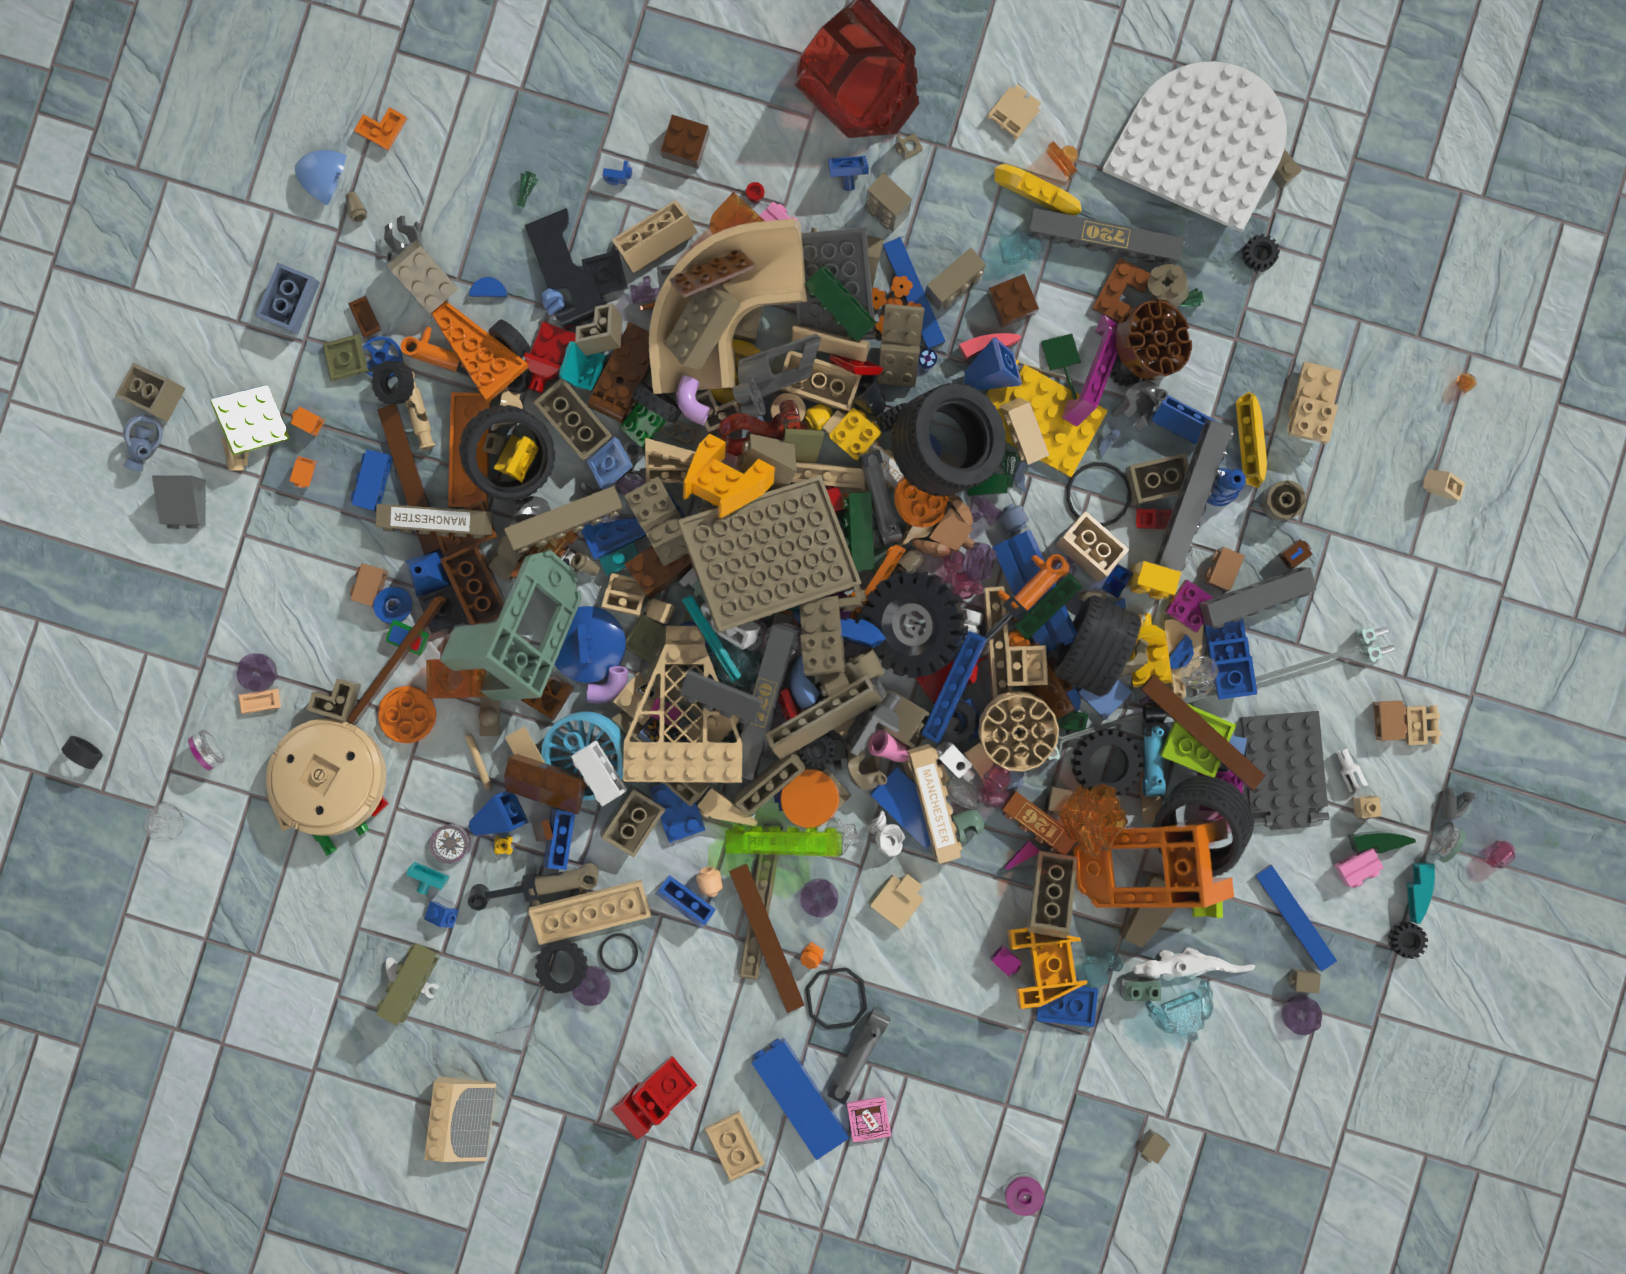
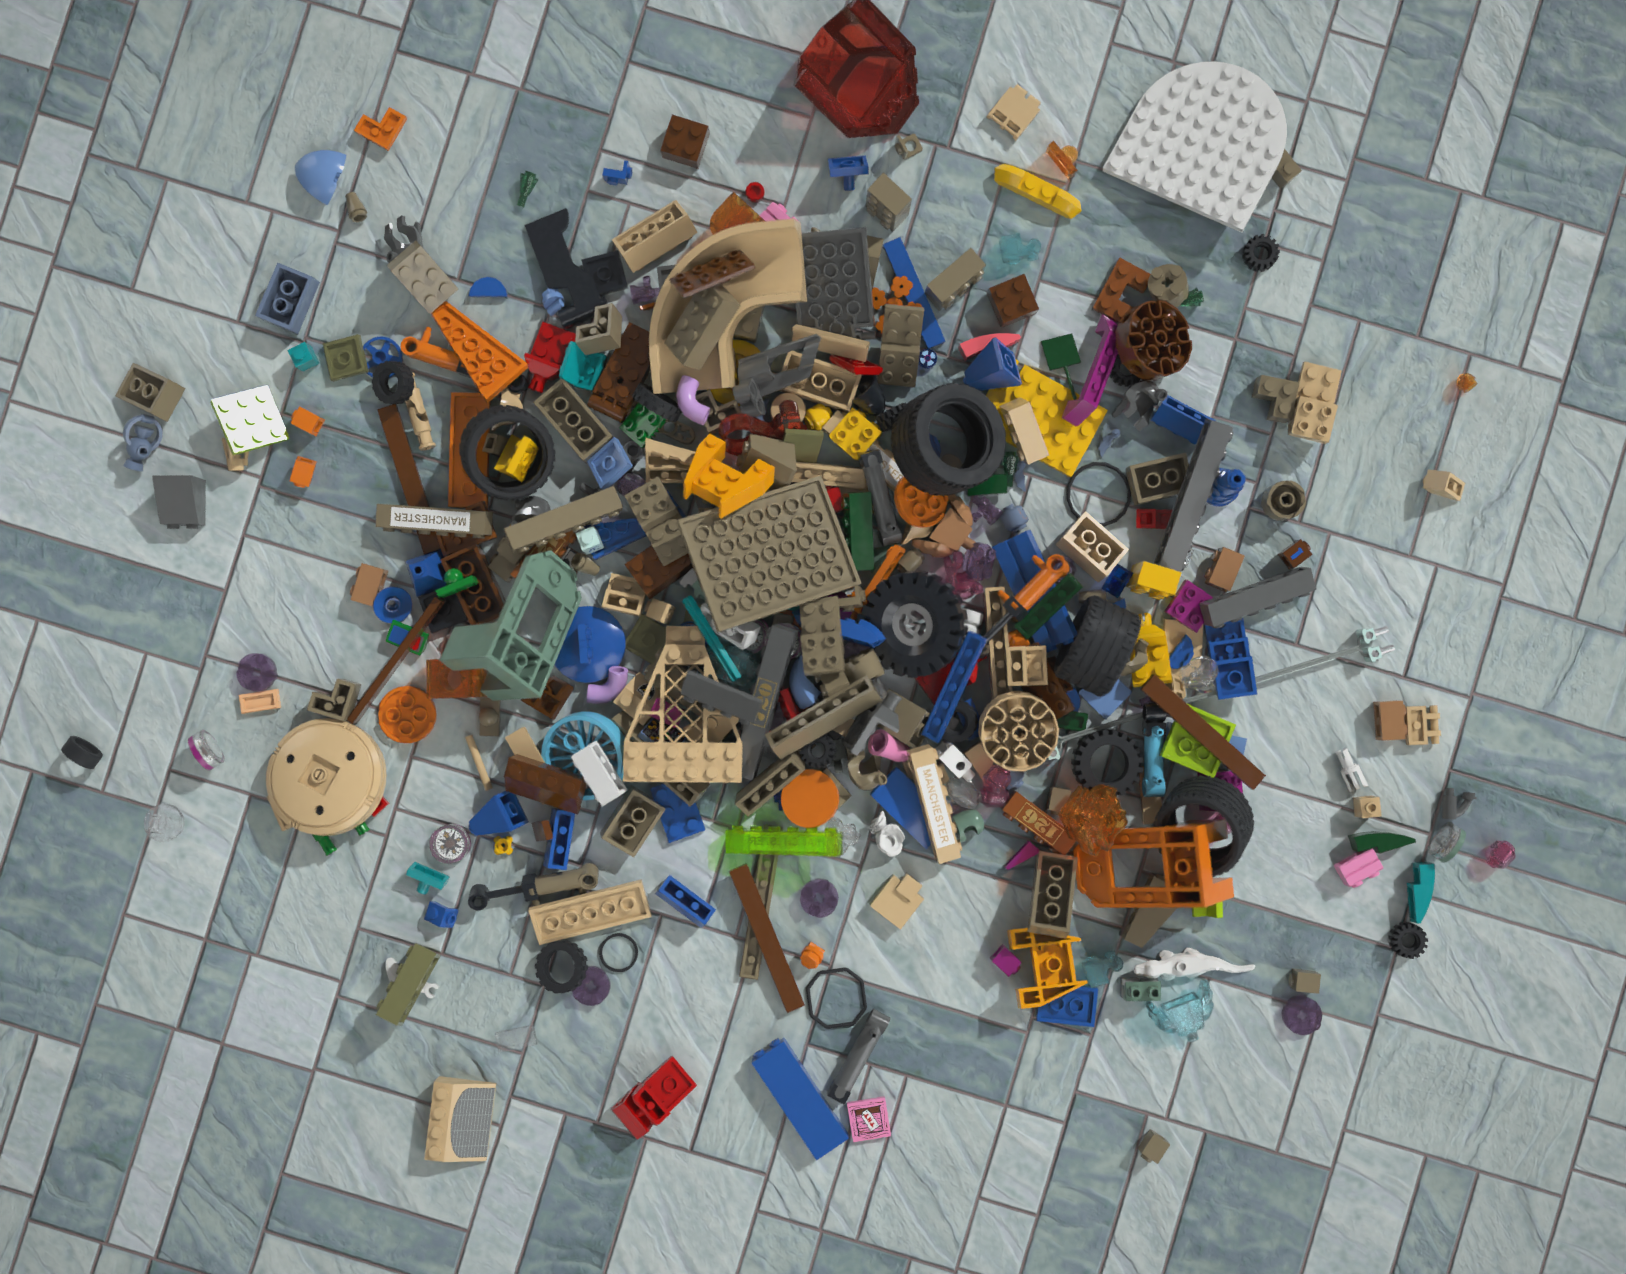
(303, 356): none -> teal brick
(364, 316): reddish brown tile -> none
(371, 480): blue brick -> none
(455, 583): none -> green tile
(509, 337): black tyre -> none
(589, 540): none -> light aqua brick
(615, 561): teal tile -> none
(709, 881): light nougat head -> none
(722, 808): tan slope -> none
(734, 1146): tan tile -> none
(840, 303): dark green brick -> none
(1023, 1194): magenta piece -> none
(1105, 236): dark grey brick -> none
(1251, 439): yellow brick -> none
(1281, 395): none -> dark tan brick
(1291, 757): dark grey plate -> none
(1295, 918): blue tile -> none

